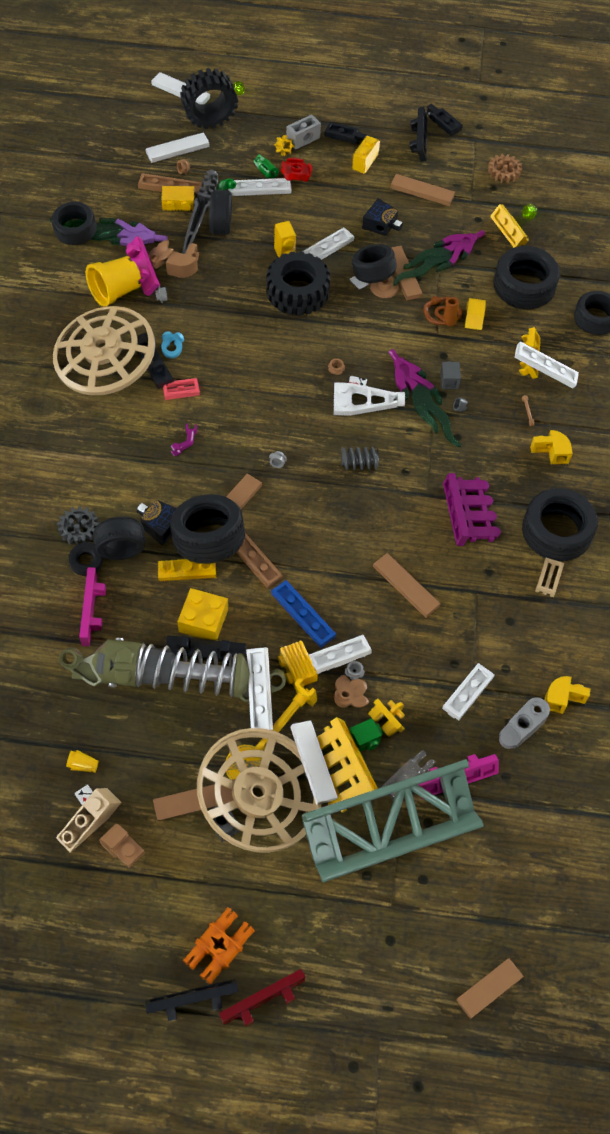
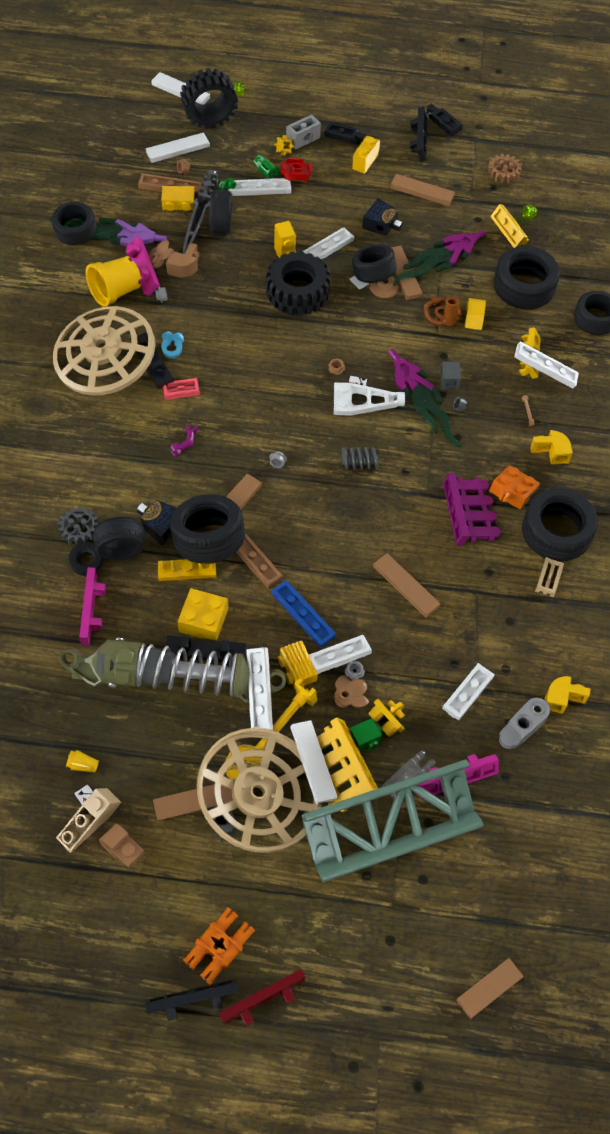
(514, 487): none -> orange plate

